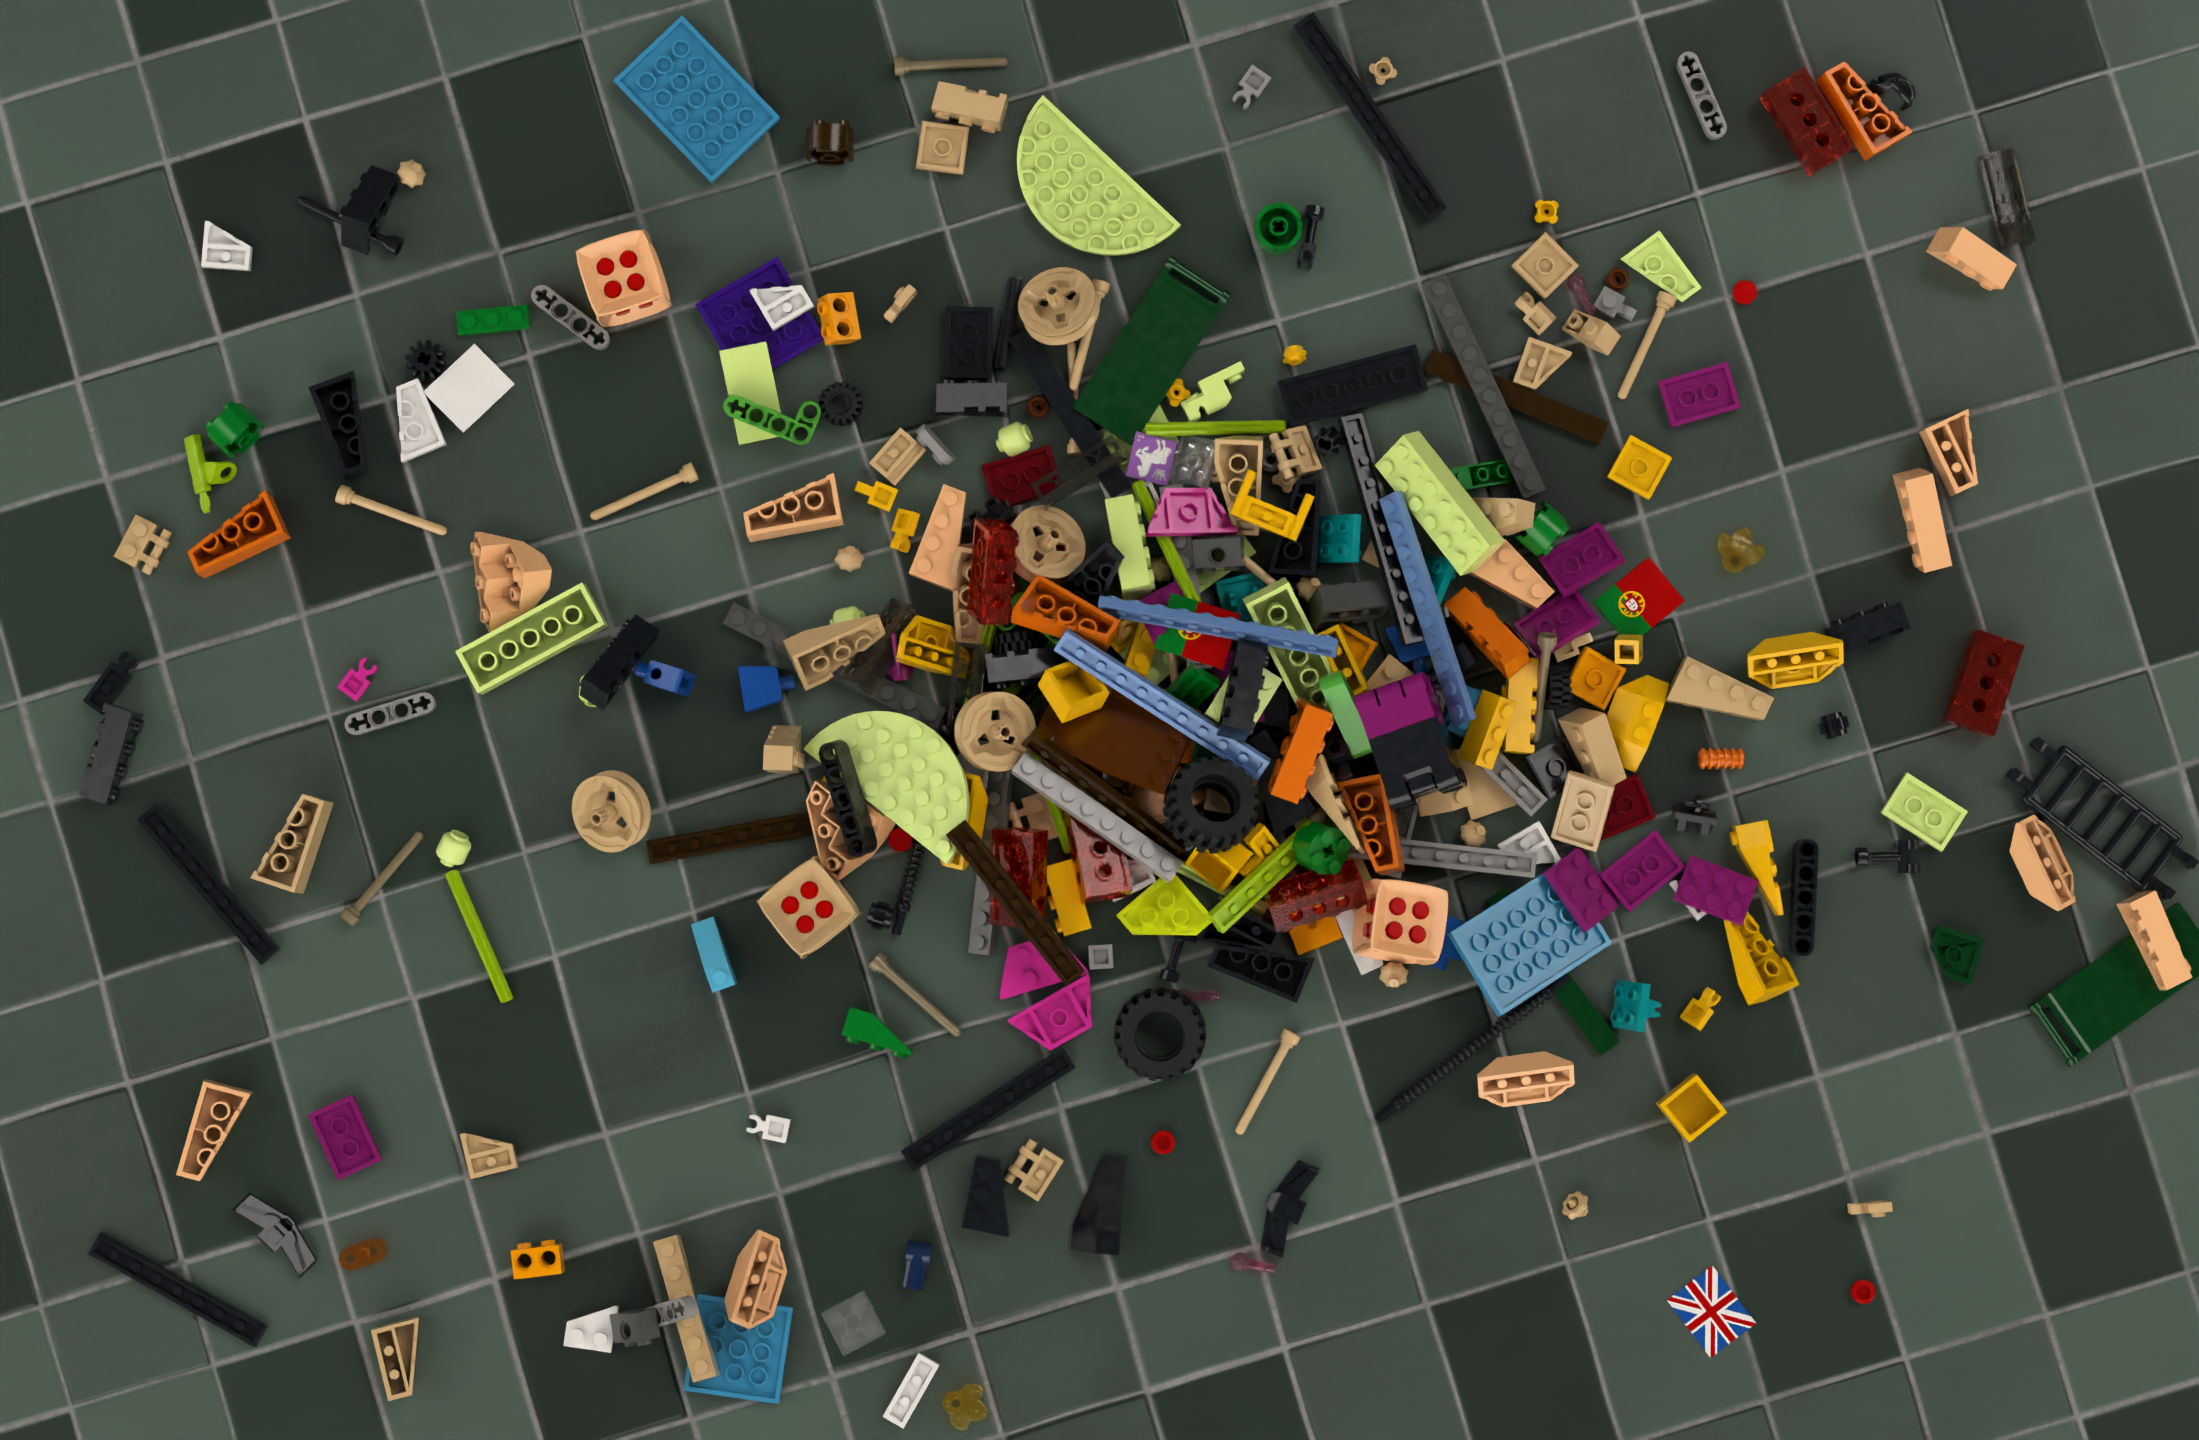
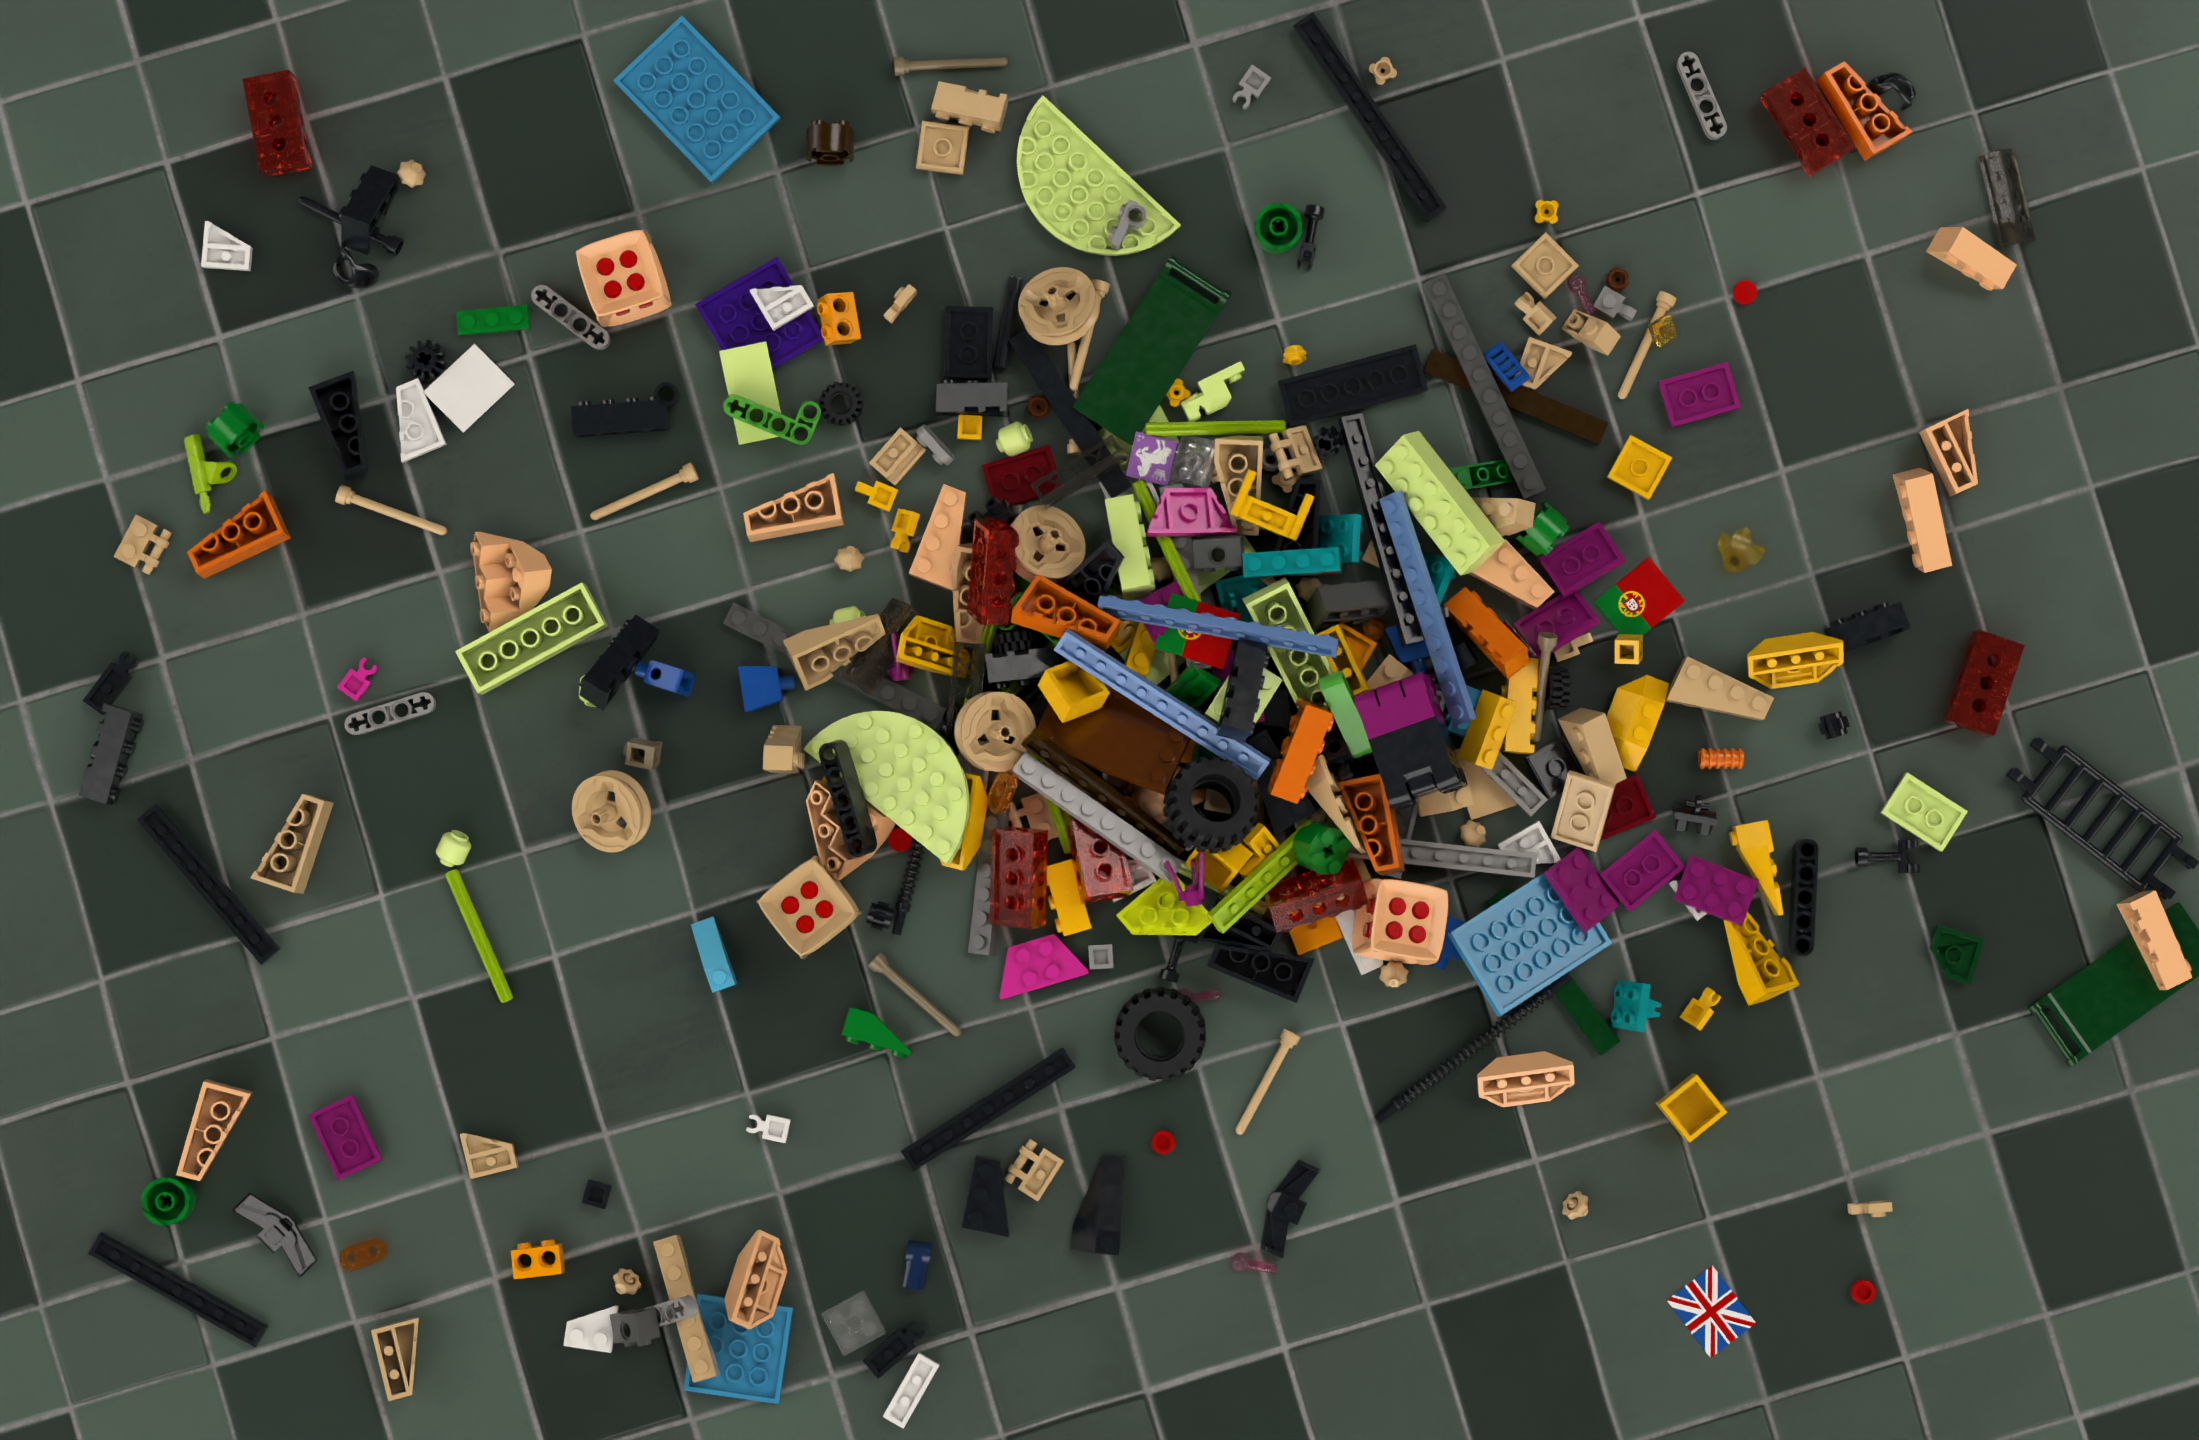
(182, 1198): none -> green brick
(262, 119): none -> clear red brick
(352, 913): dark tan piece -> none
(362, 275): none -> black piece
(596, 1194): none -> black plate
(624, 417): none -> black hinge
(626, 1282): none -> tan piece
(636, 758): none -> dark tan brick
(729, 837): dark brown tile -> none
(892, 1350): none -> black plate
(968, 1408): clear yellow plate -> none
(970, 427): none -> yellow plate
(1002, 791): none -> clear orange plate
(1015, 902): dark brown tile -> none
(1058, 1015): dark pink wing -> none
(1118, 233): none -> light grey plate
(1194, 892): none -> magenta plant
(1292, 563): none -> teal brick
(1373, 629): none -> clear orange plate
(1497, 355): none -> blue slope
(1595, 678): light orange plate -> none
(1662, 330): none -> clear yellow tile
(1663, 267): yellowish green wing -> none
(2042, 863): light nougat wedge -> none

